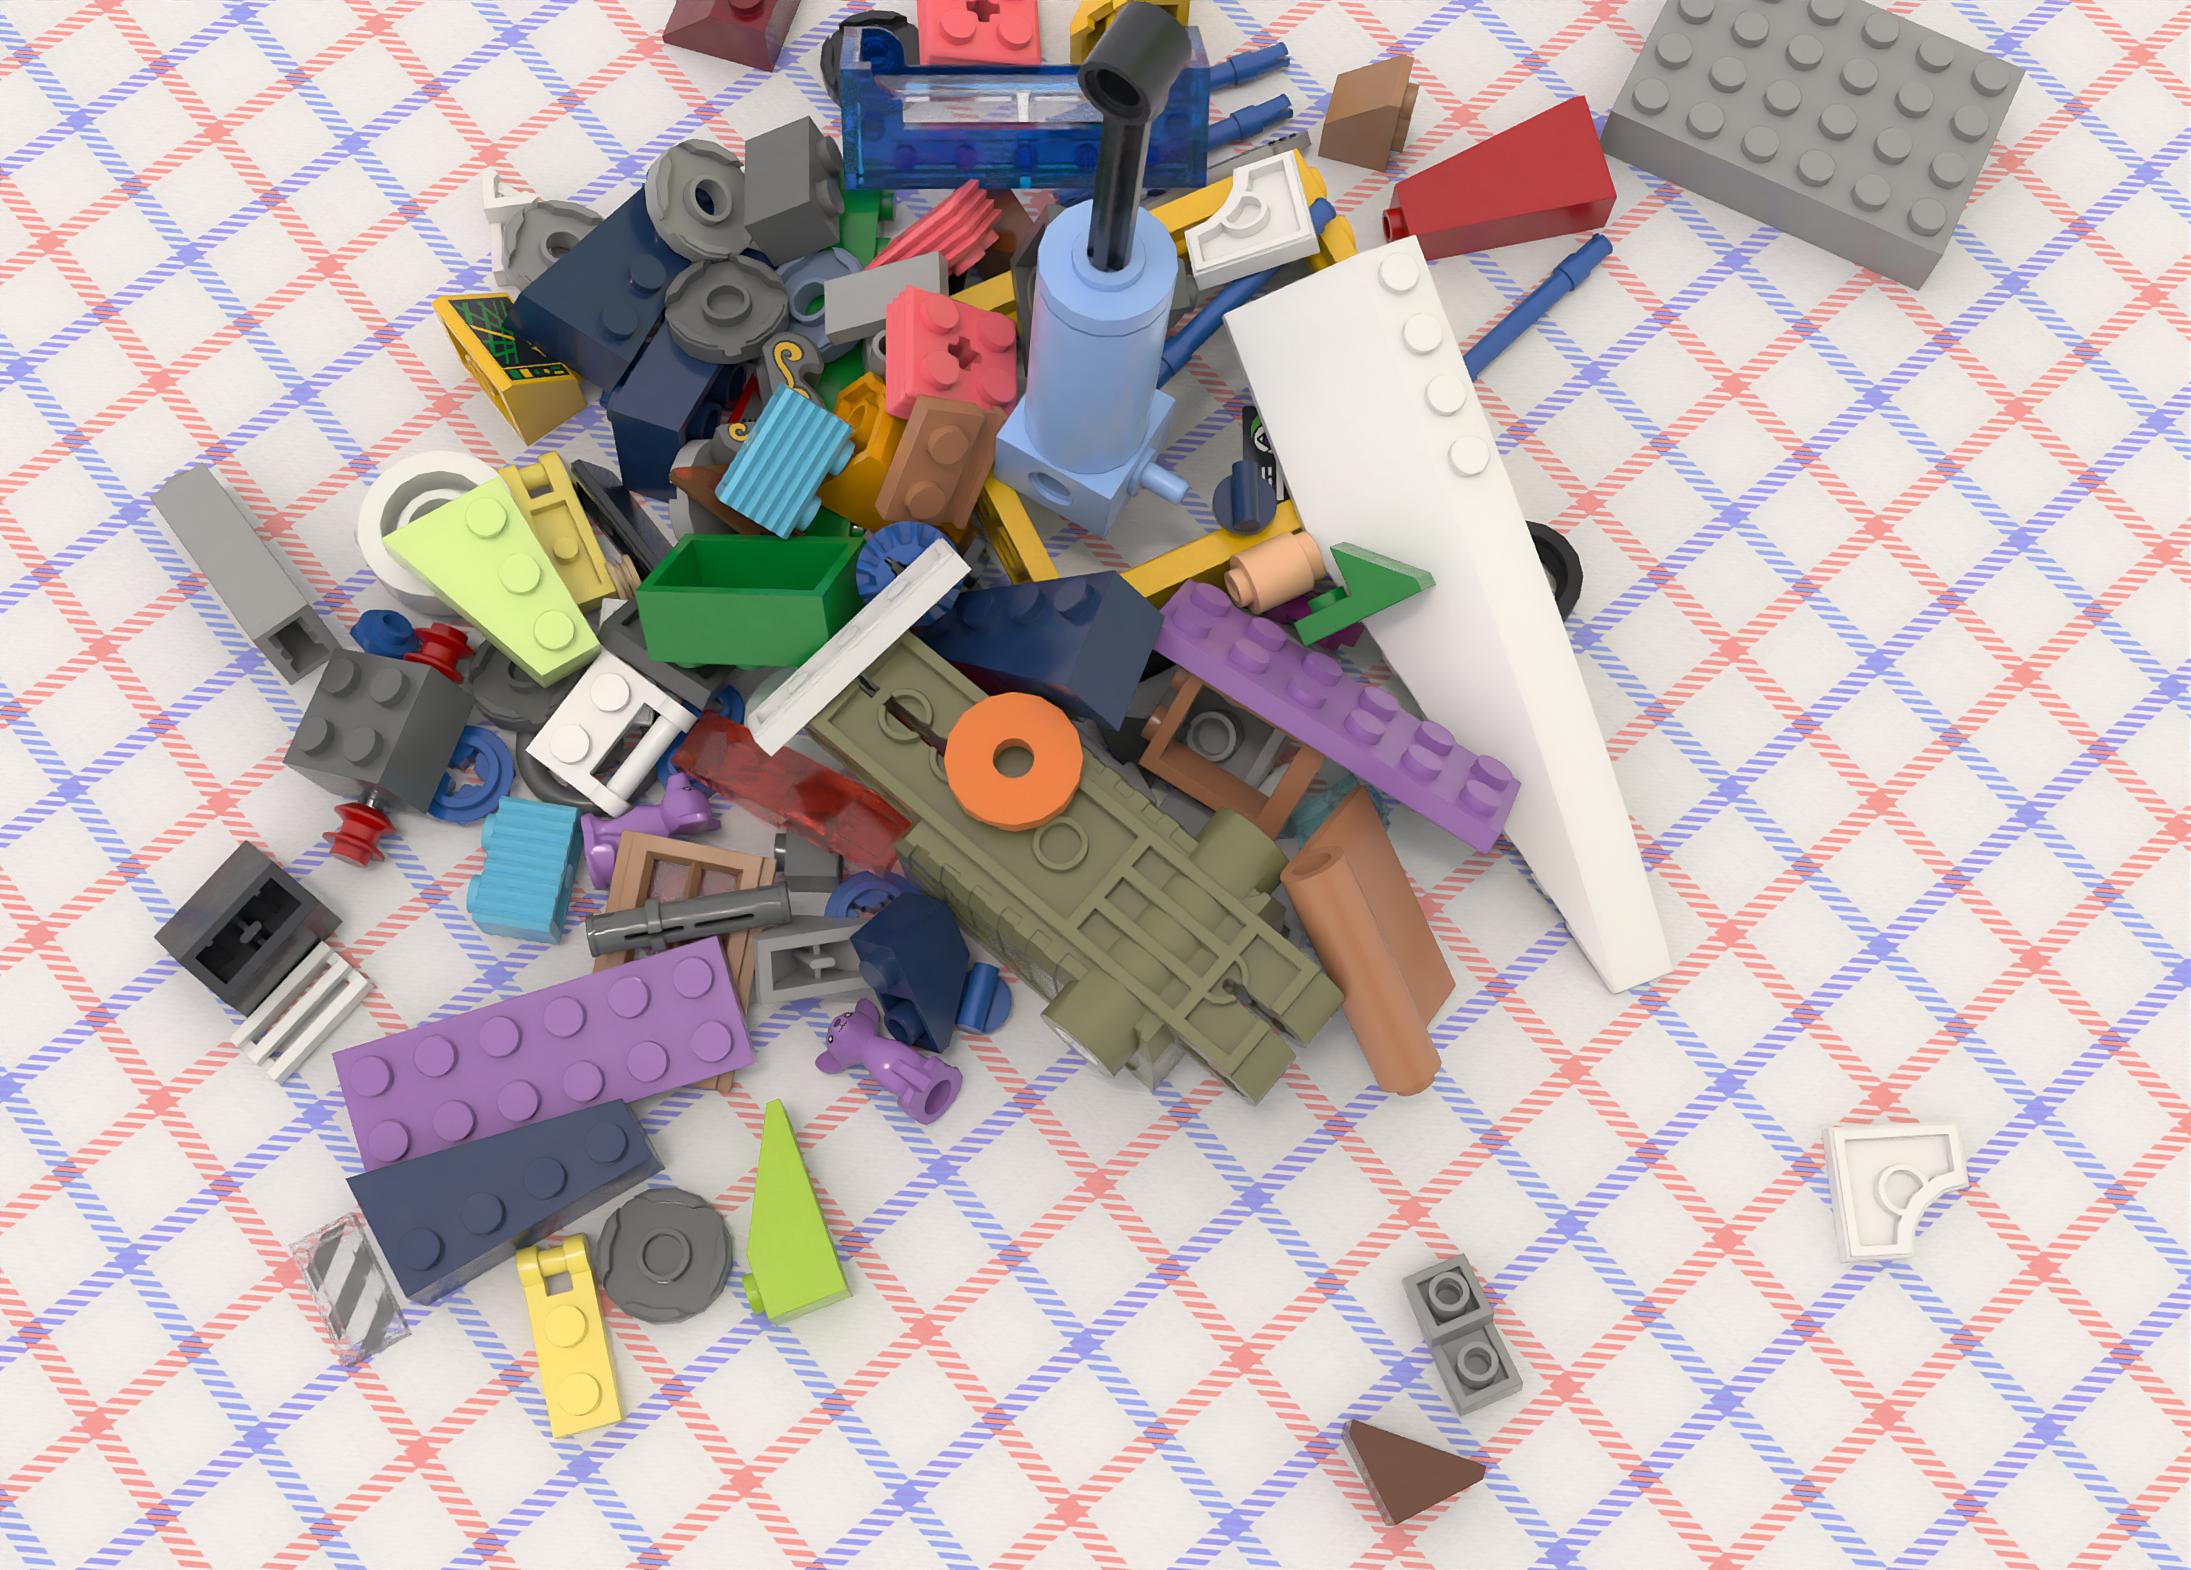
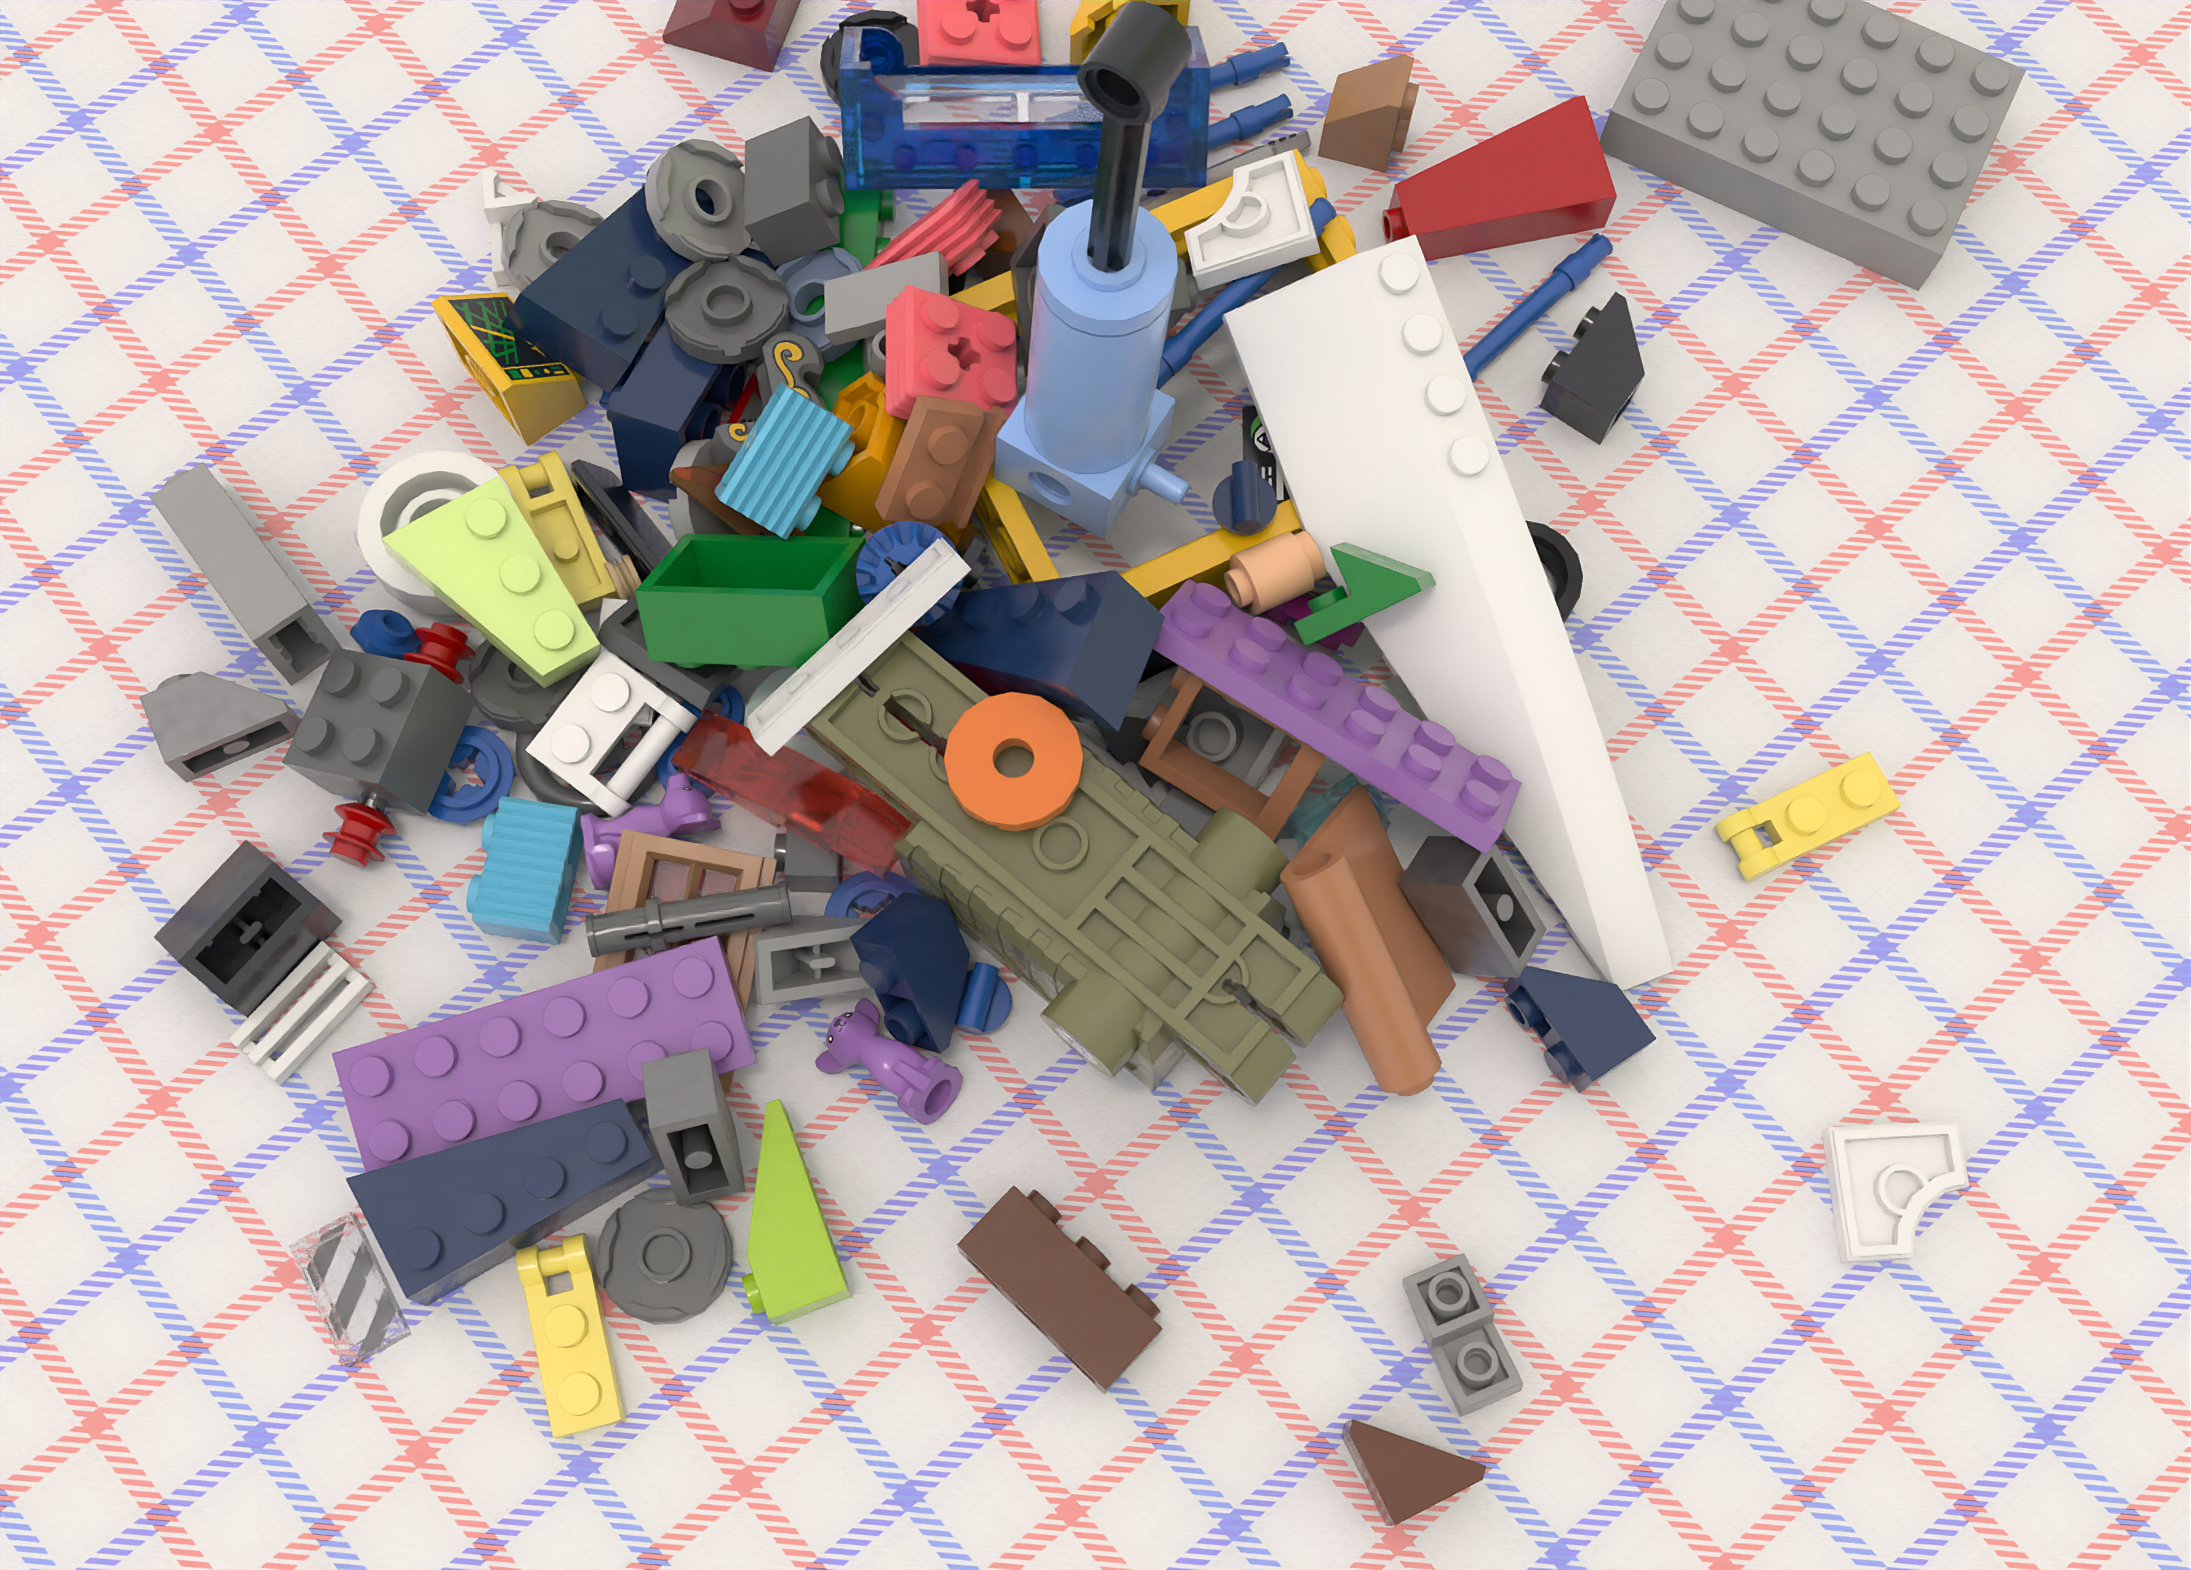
(213, 722): none -> flat silver slope
(692, 1126): none -> flat silver brick
(1061, 1286): none -> reddish brown brick
(1472, 907): none -> flat silver brick
(1580, 1021): none -> dark blue slope
(1599, 375): none -> black slope
(1809, 816): none -> light yellow plate

